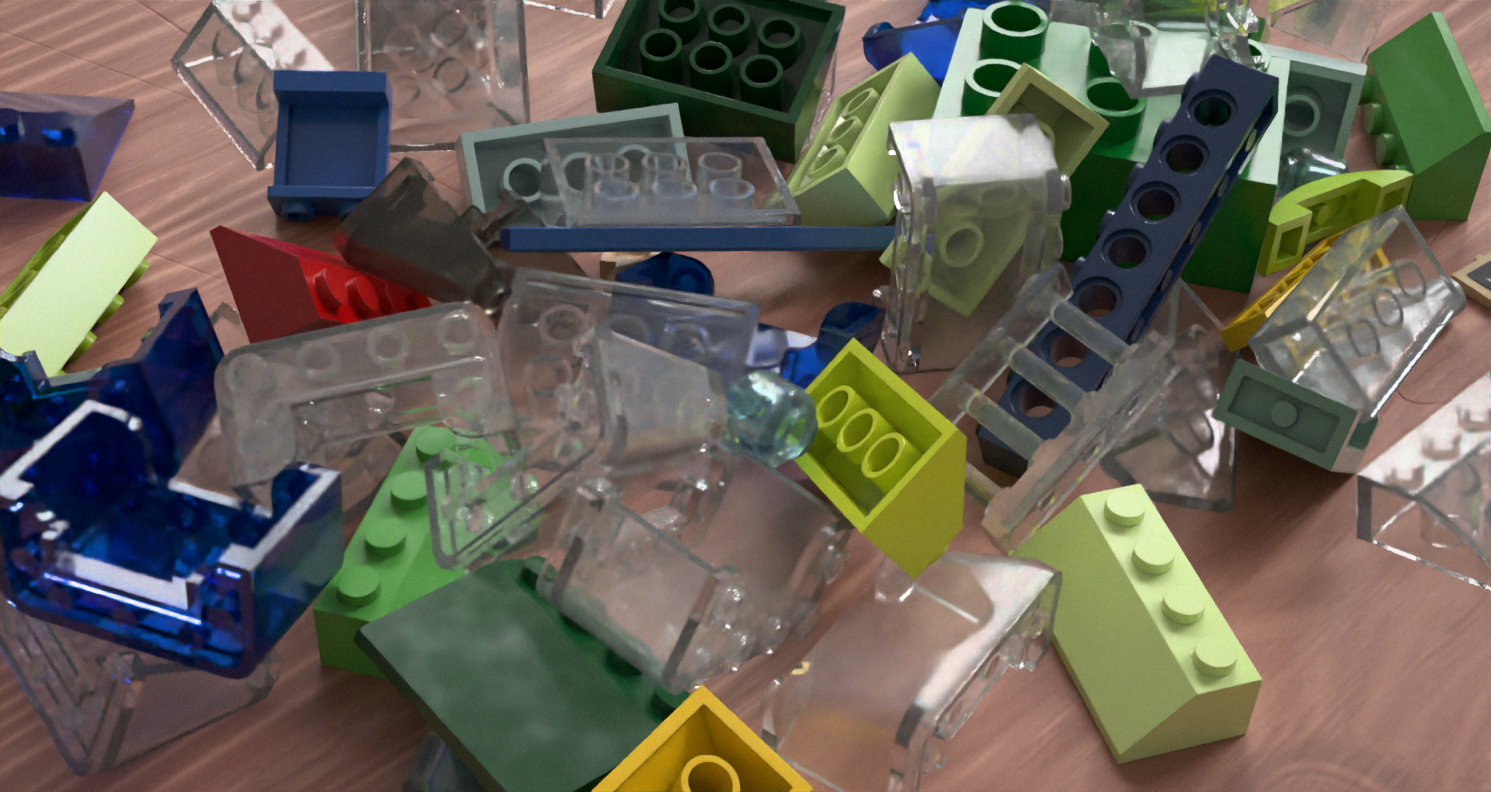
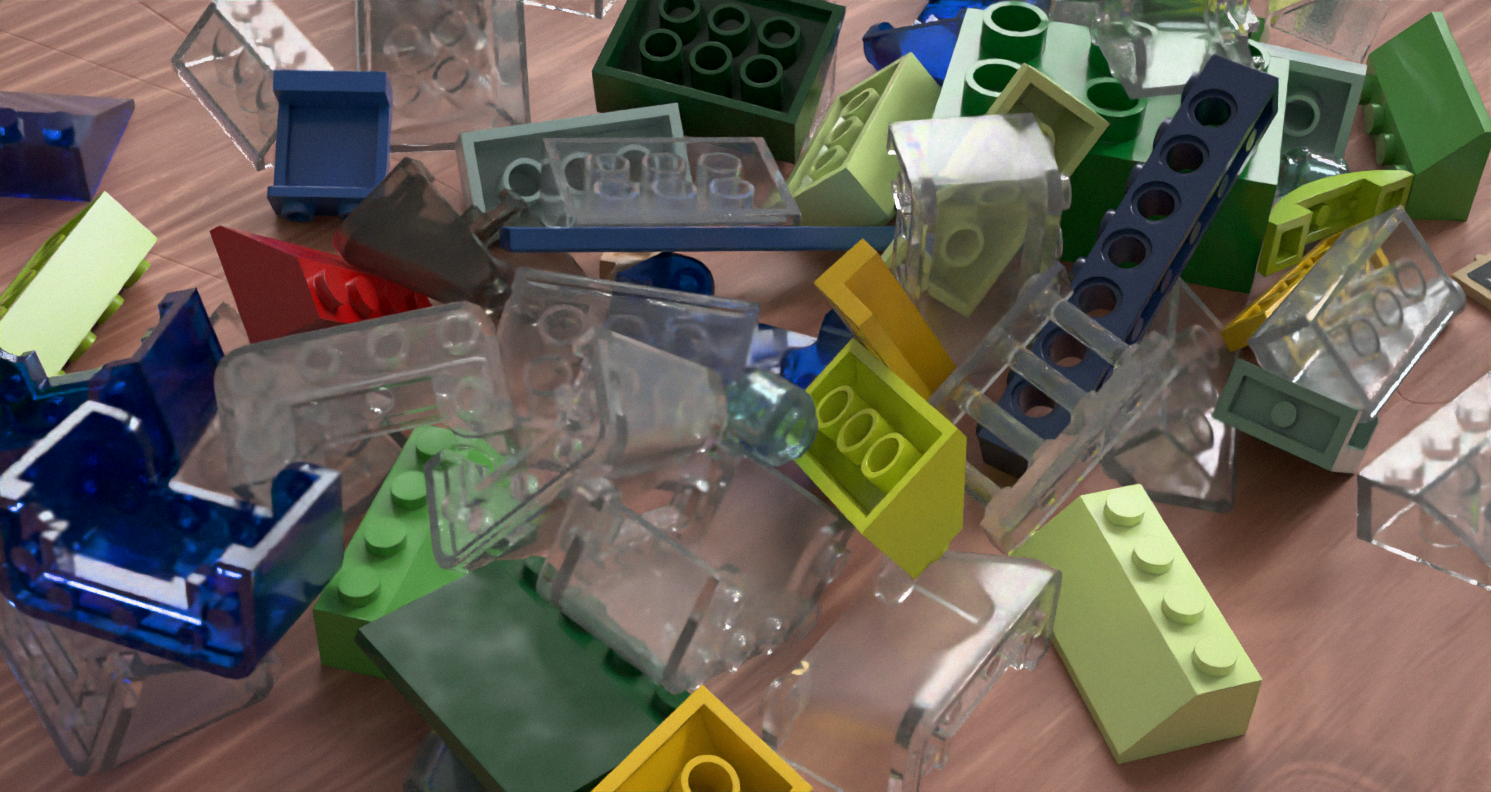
(885, 319): none -> yellow fence

